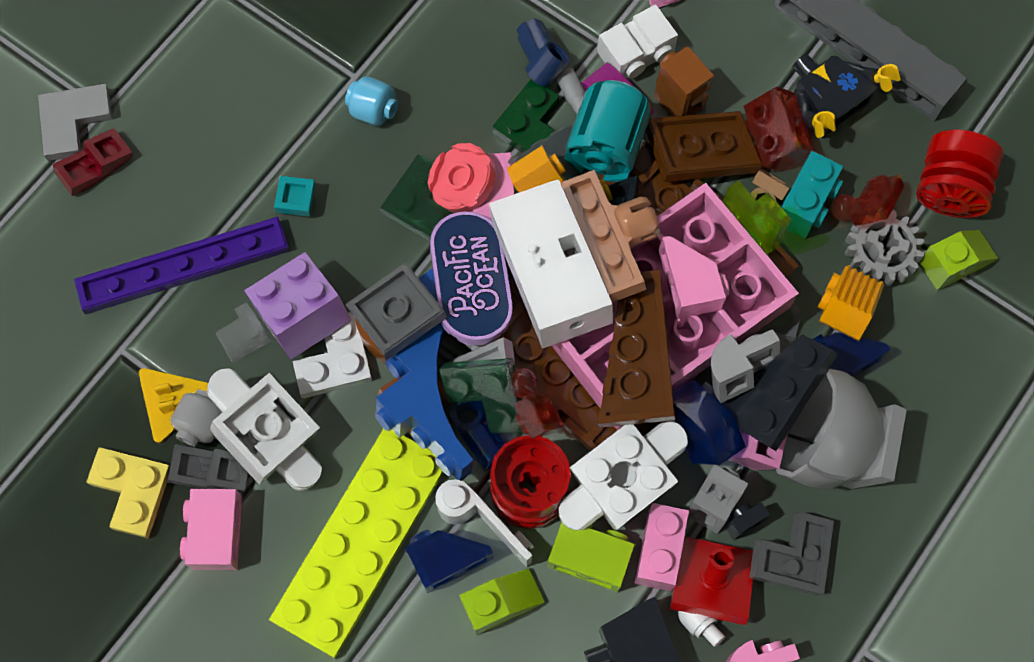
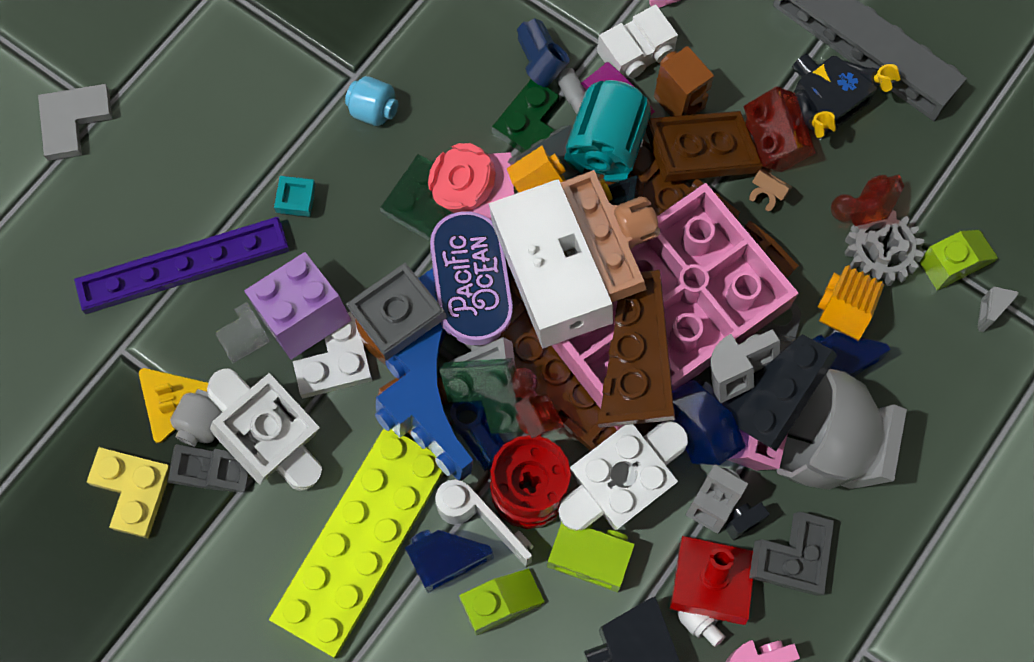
(98, 160): dark red slope -> none
(212, 529): bright pink brick -> none
(661, 547): bright pink brick -> none
(692, 279): bright pink slope -> none
(761, 218): clear neon green plate -> none
(812, 187): teal brick -> none
(960, 173): red wheel -> none
(993, 305): none -> light grey slope

